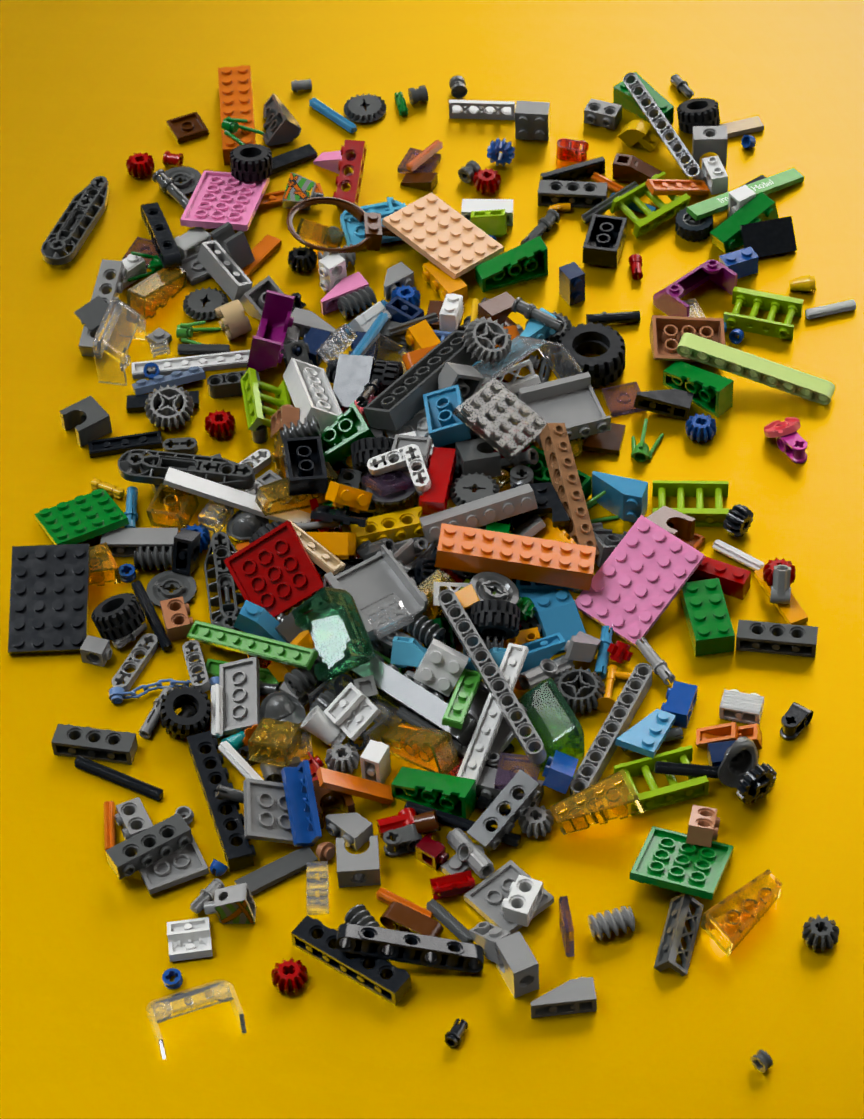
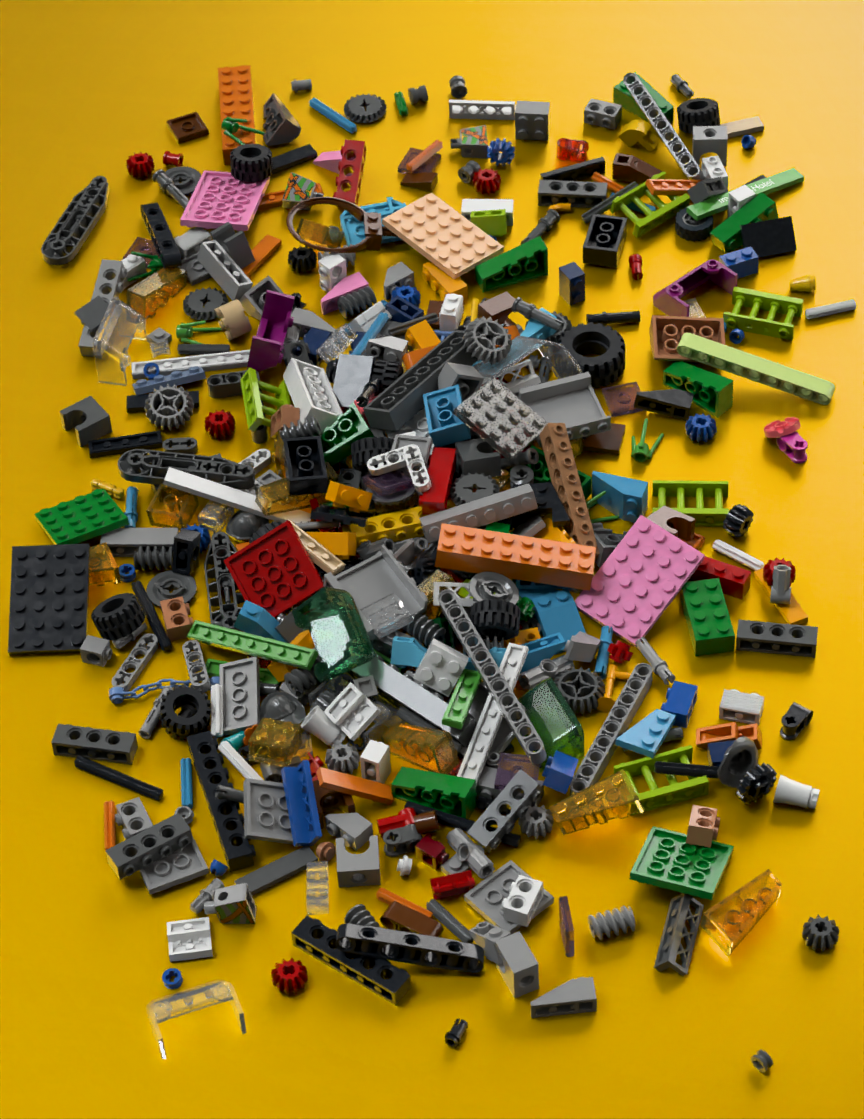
(186, 782): none -> dark azure axle
(387, 348): none -> light grey slope
(404, 865): none -> white plate
(467, 596): light orange tile -> none
(472, 142): none -> light grey torso
(707, 189): none -> dark grey brick
(795, 793): none -> white plant

